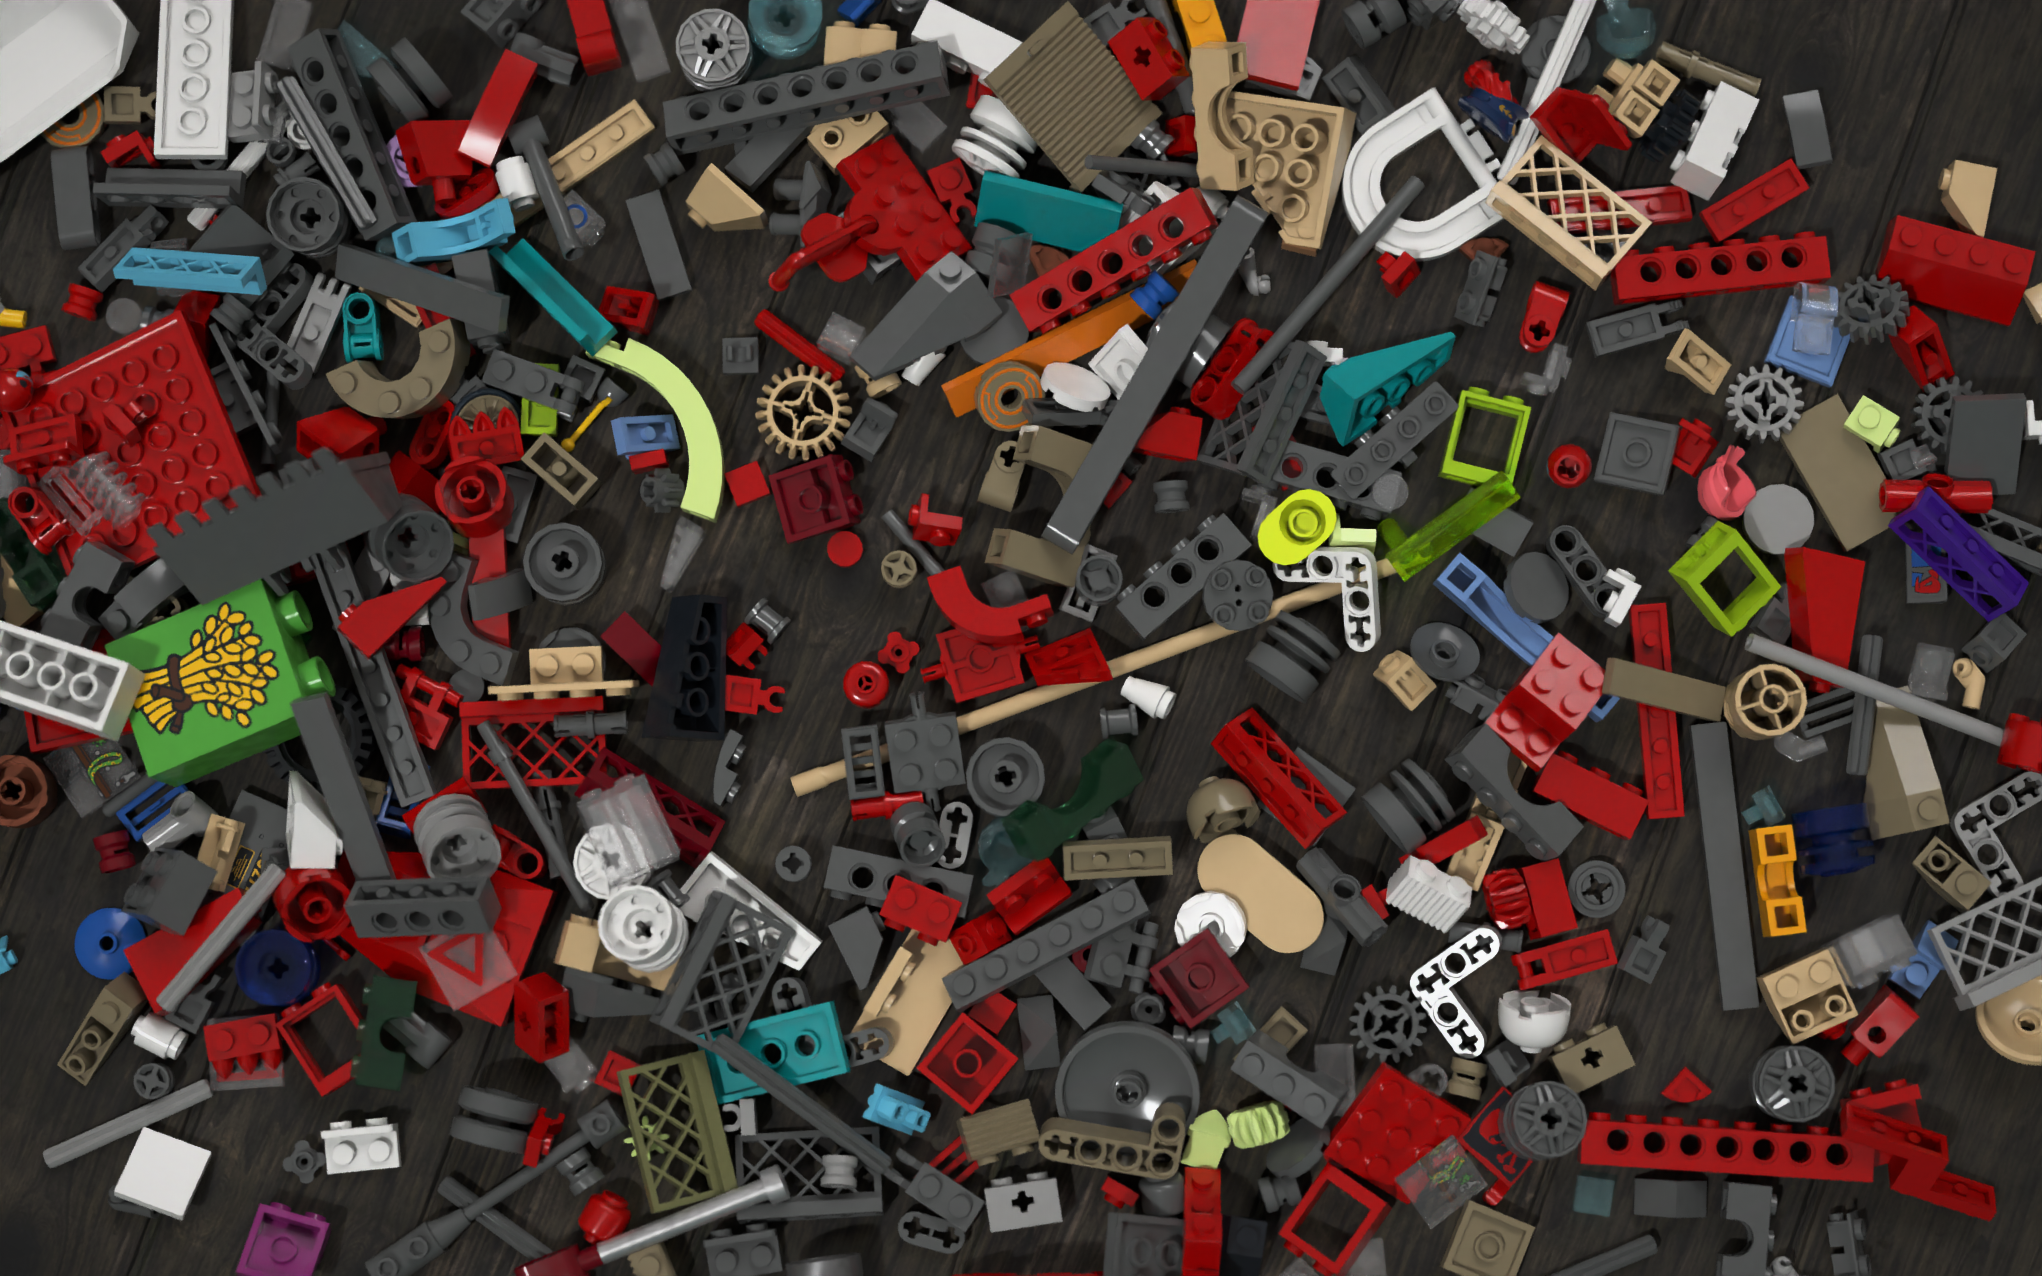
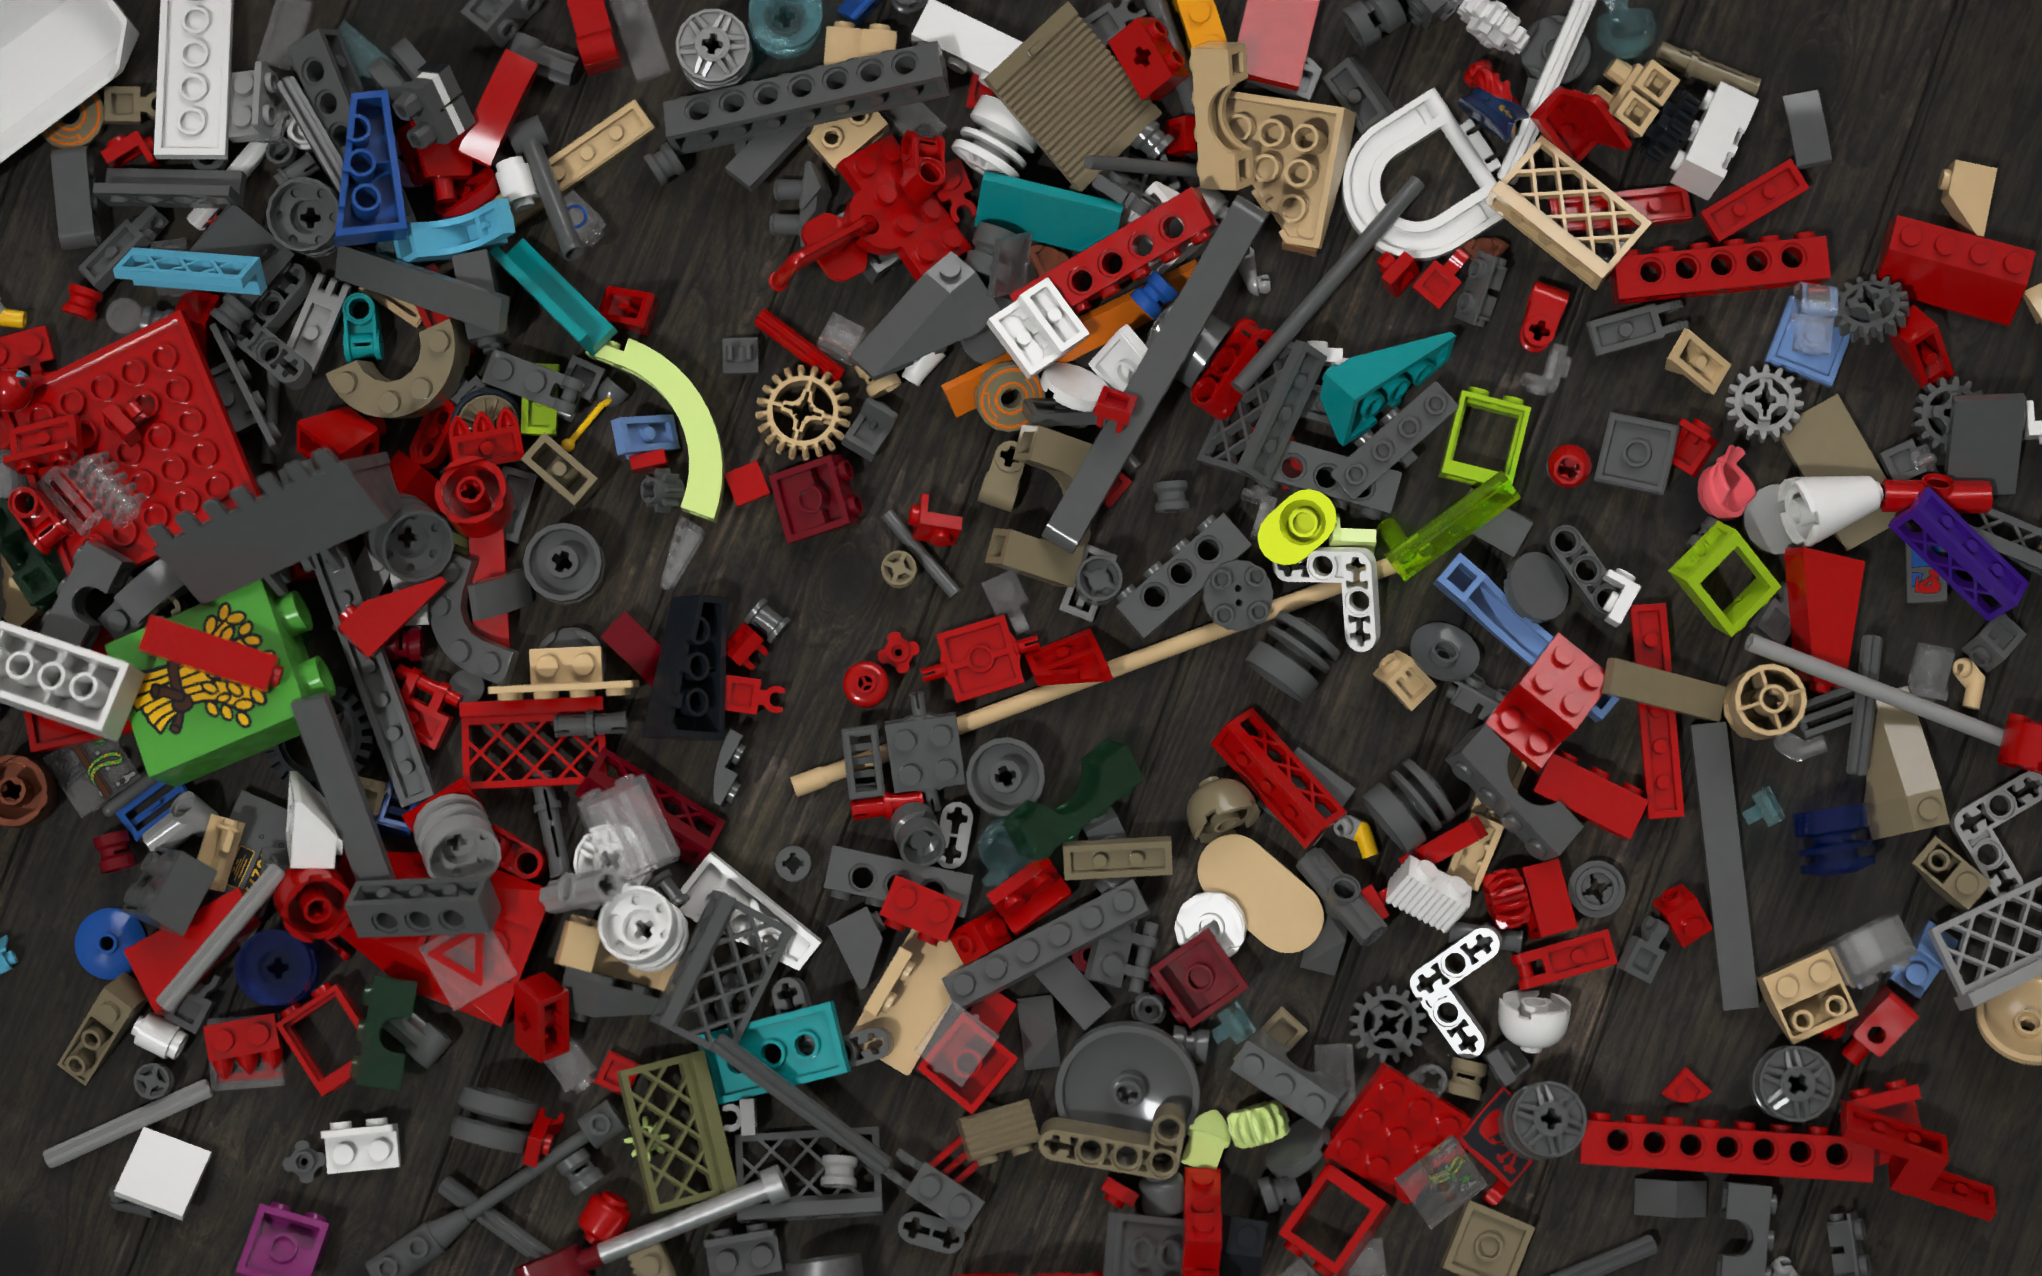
(210, 654): none -> red slope
(371, 188): none -> blue wedge
(434, 106): none -> dark grey hips
(501, 756): dark grey bar -> none
(580, 891): none -> light grey piece
(658, 245): dark grey tile -> none
(723, 204): tan slope -> none
(845, 549): red tile -> none
(896, 1110): medium azure hips -> none
(922, 164): none -> red piece
(956, 1043): none -> clear piece
(982, 621): red arch -> none
(1038, 328): none -> white slope
(1042, 1211): light grey brick -> none
(1114, 406): none -> red tile
(1118, 721): dark grey bush -> none
(1149, 696): white cone -> none
(1171, 436): red slope -> none
(1358, 831): none -> arm
(1389, 492): clear tile -> none
(1439, 281): none -> red plate
(1593, 1195): clear light blue tile -> none
(1611, 1059): dark tan brick -> none
(1683, 914): none -> red bracket
(1773, 862): light orange arch -> none
(1826, 505): none -> white cone
(1873, 424): yellowish green bracket -> none

